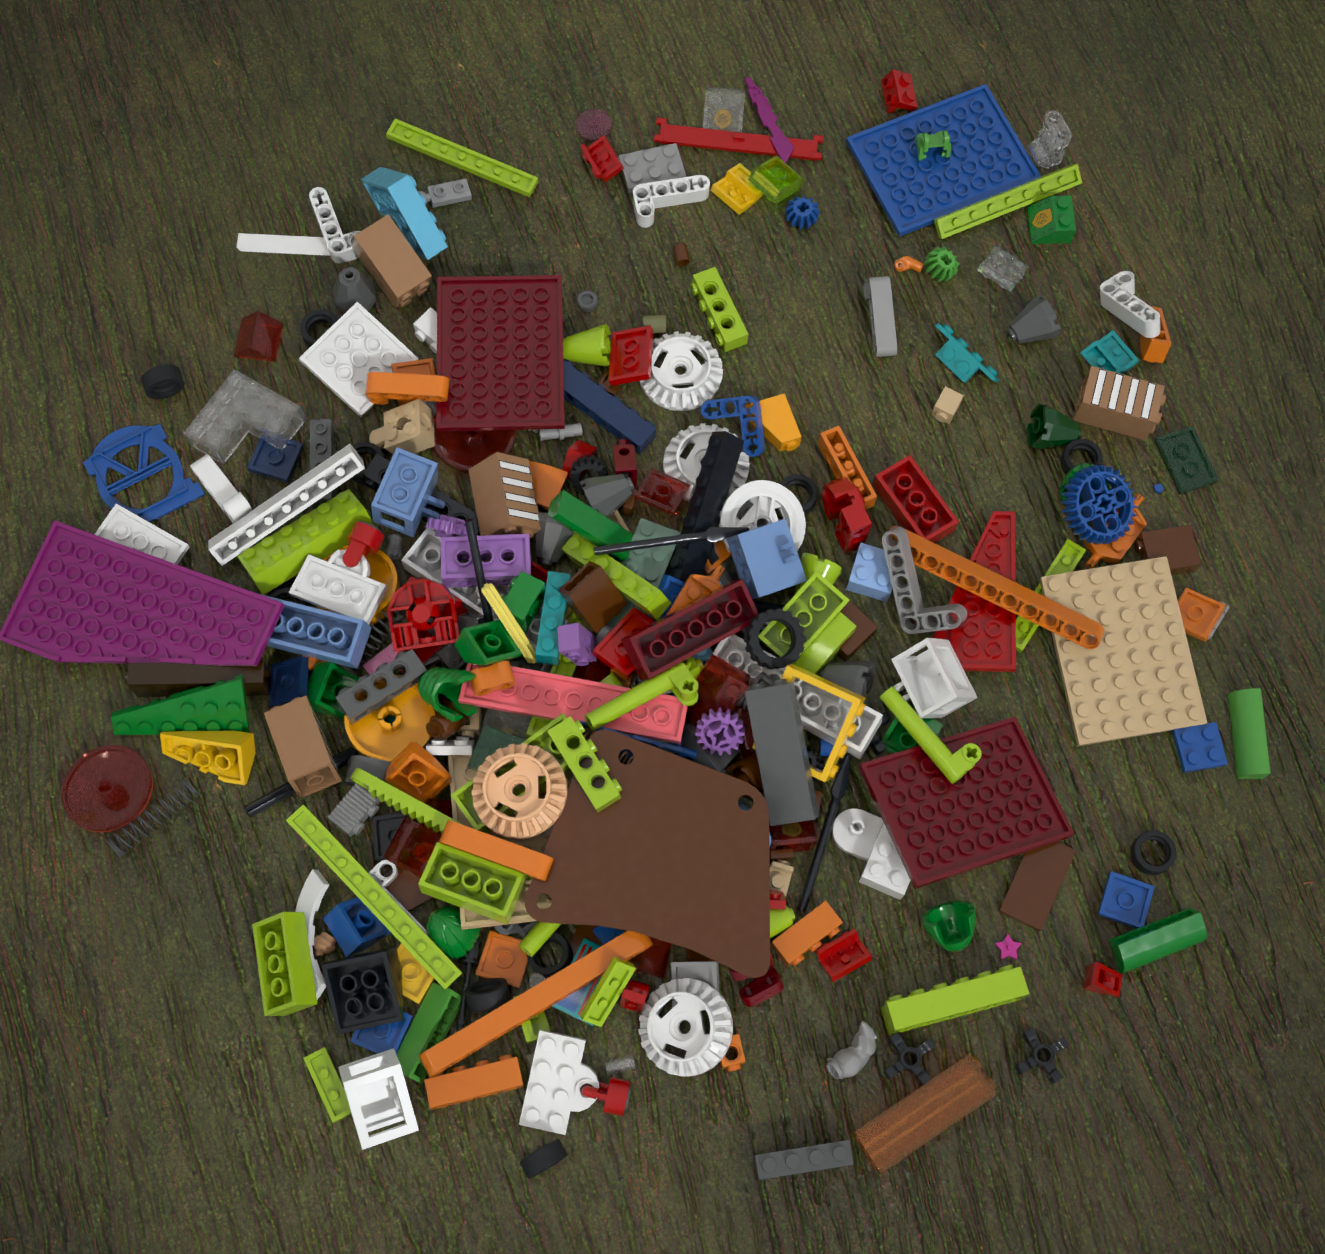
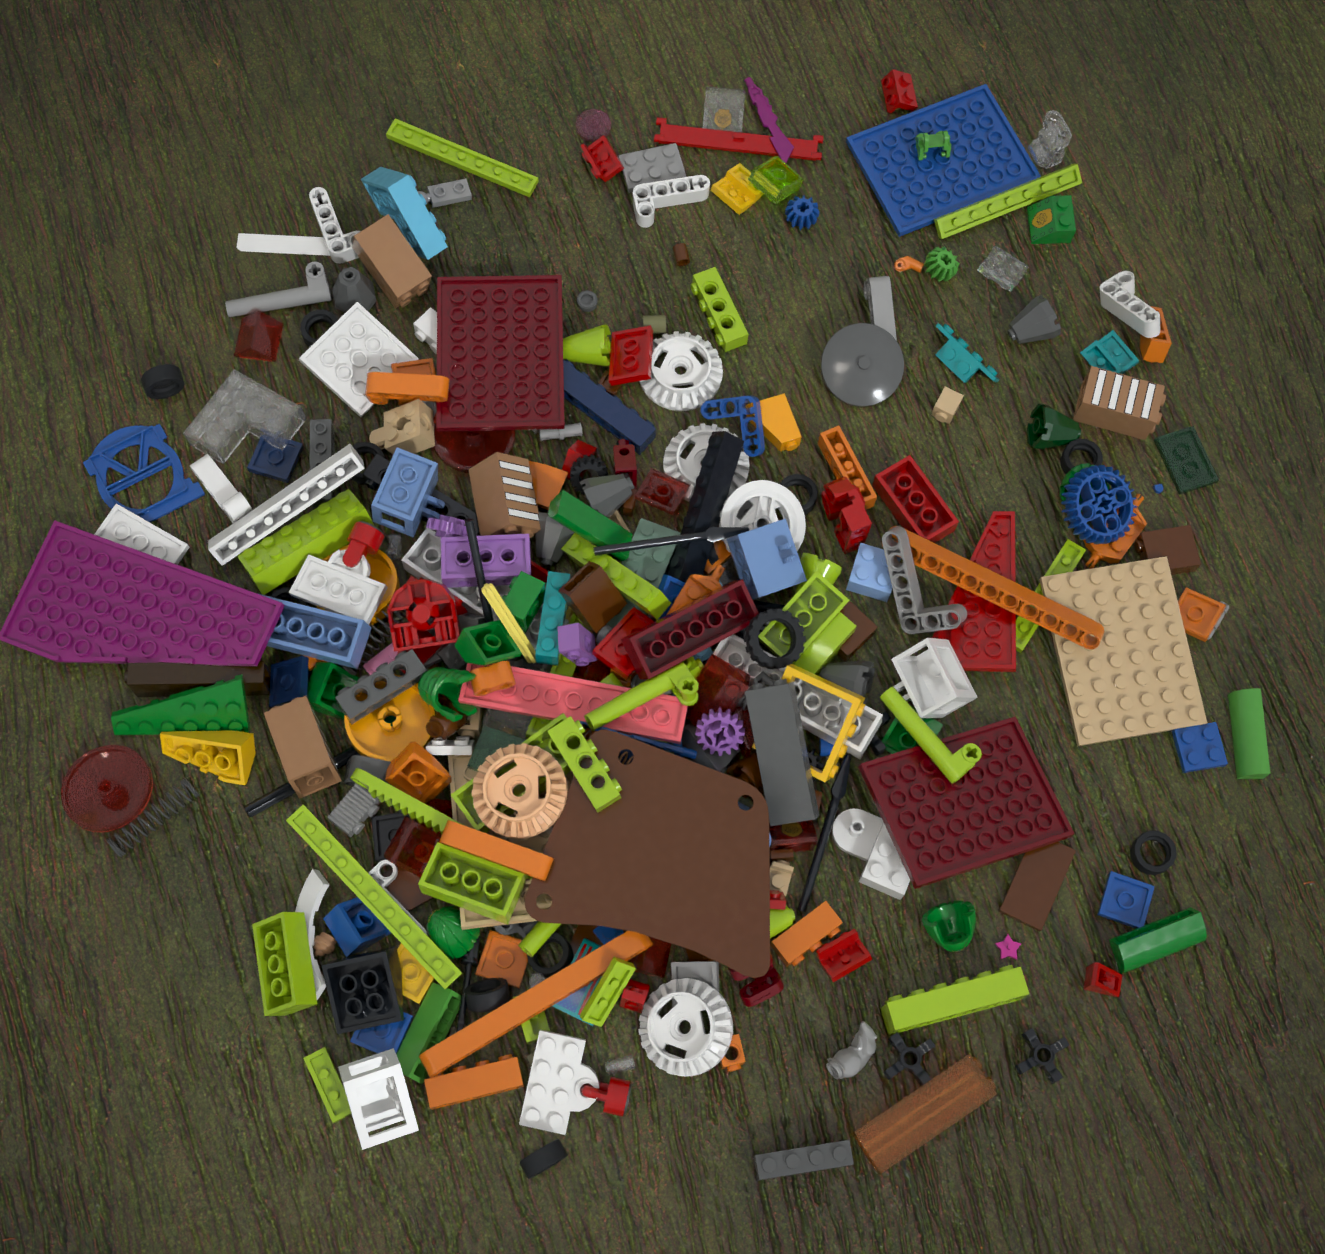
(314, 292): none -> light grey axle
(862, 365): none -> dark grey dish

